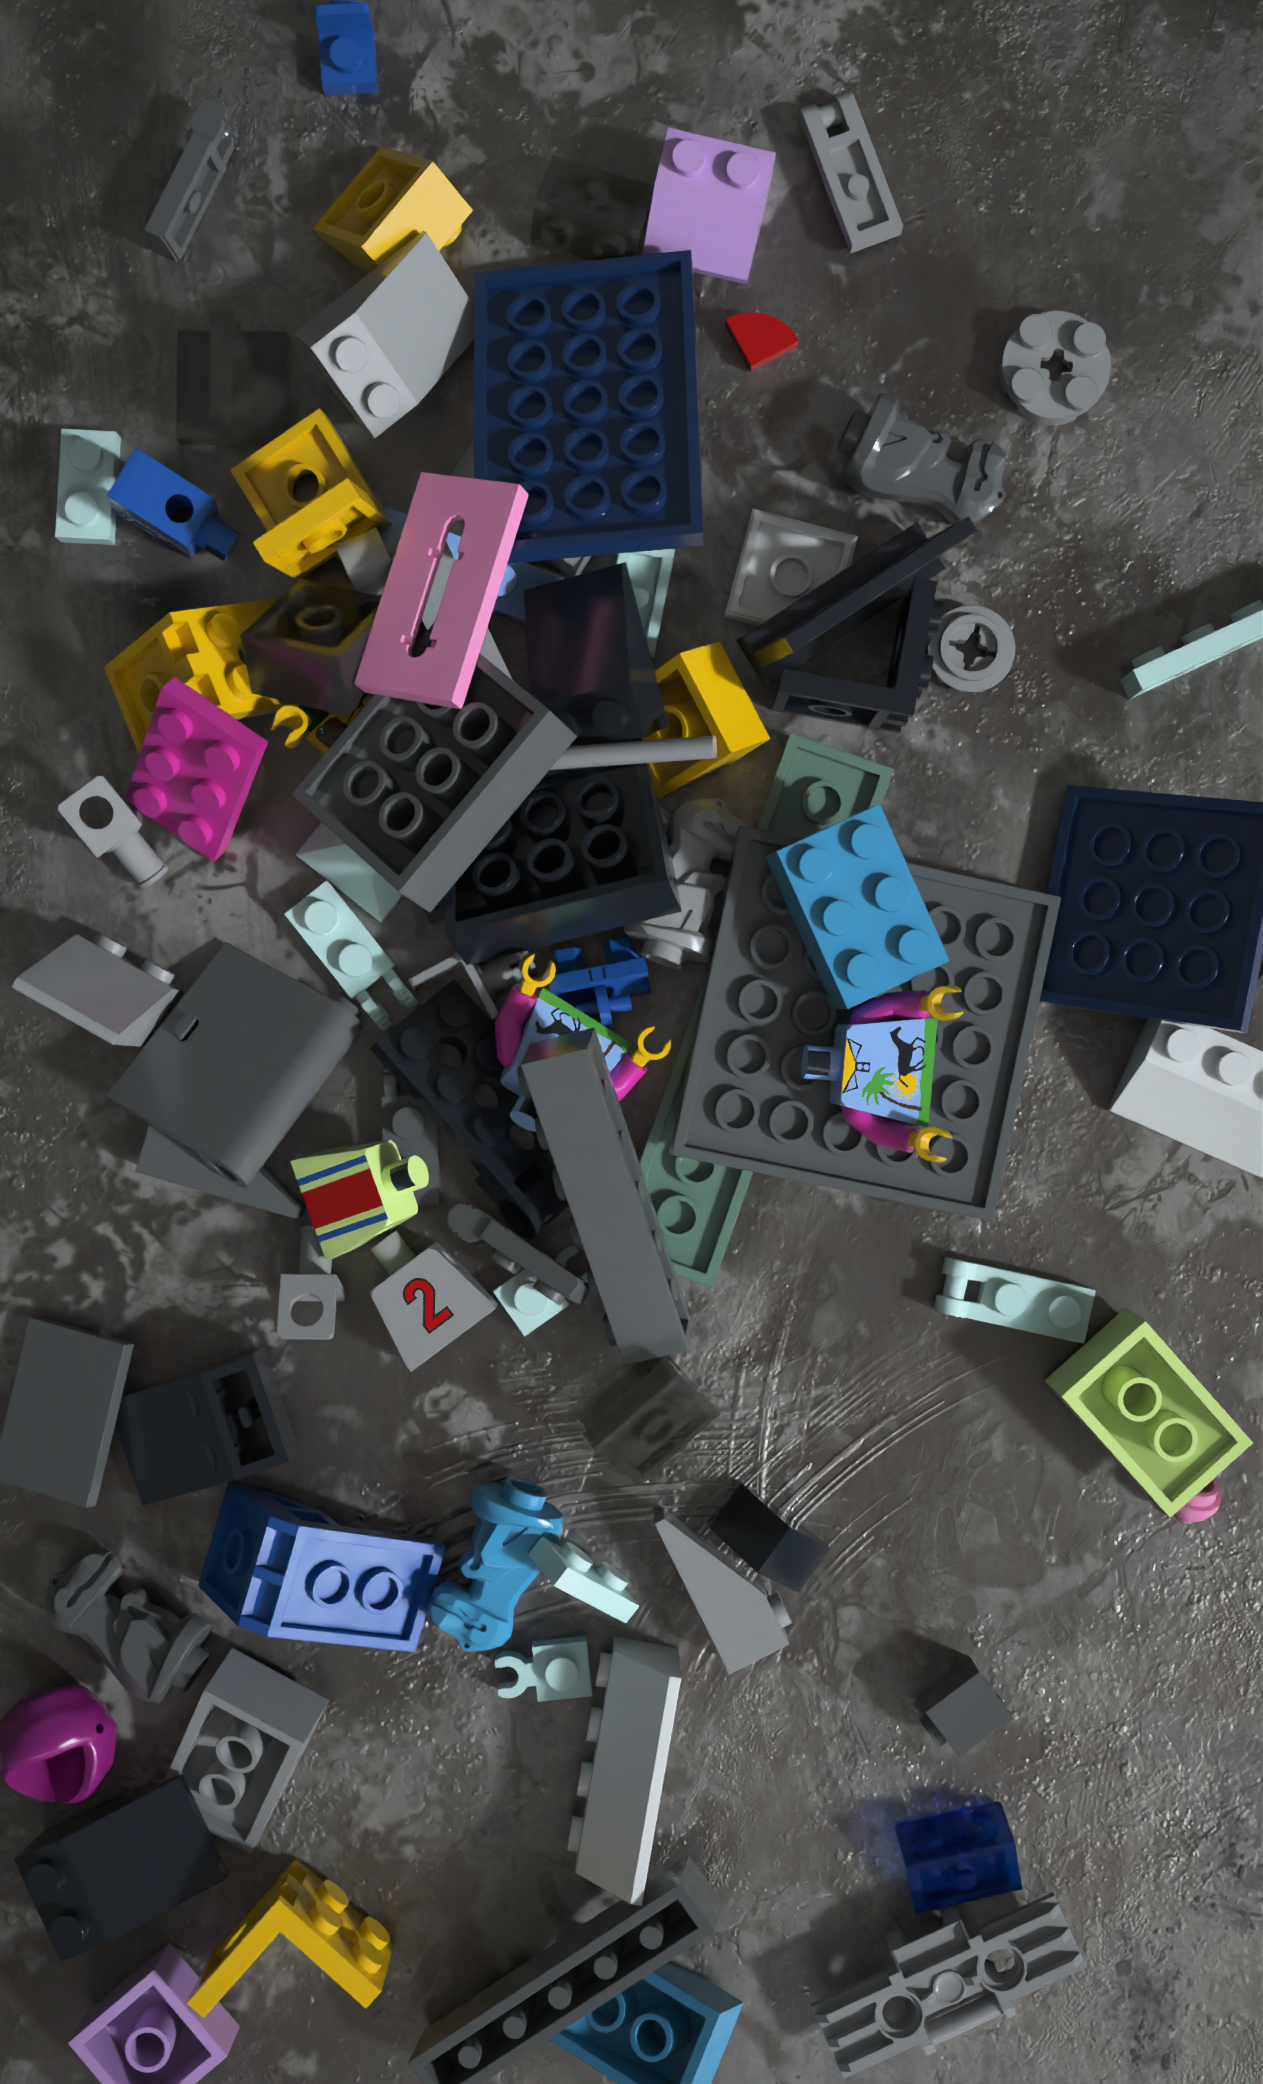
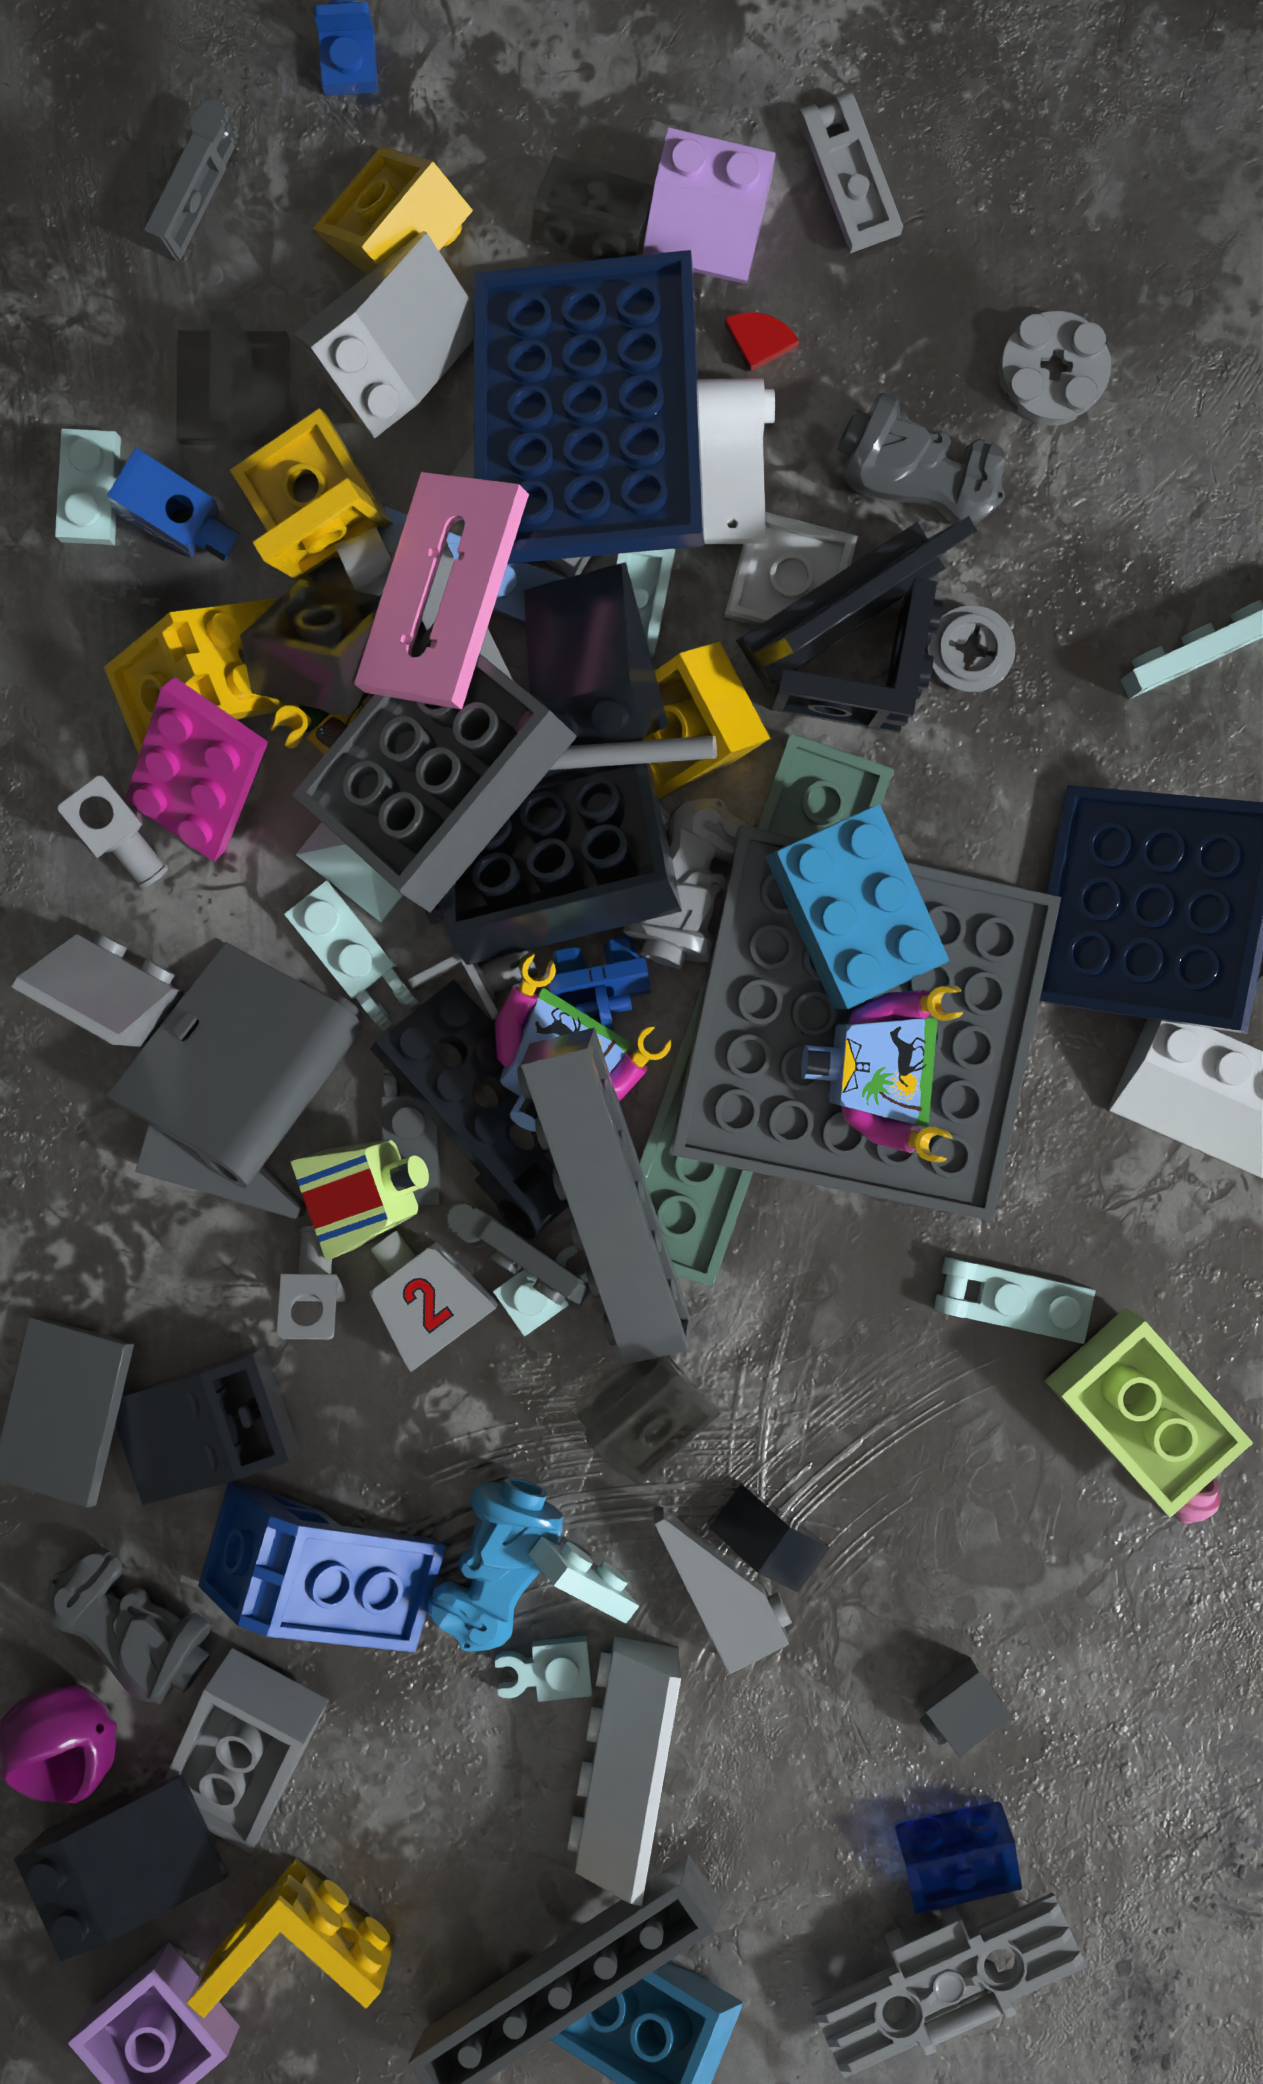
(732, 458): none -> white door

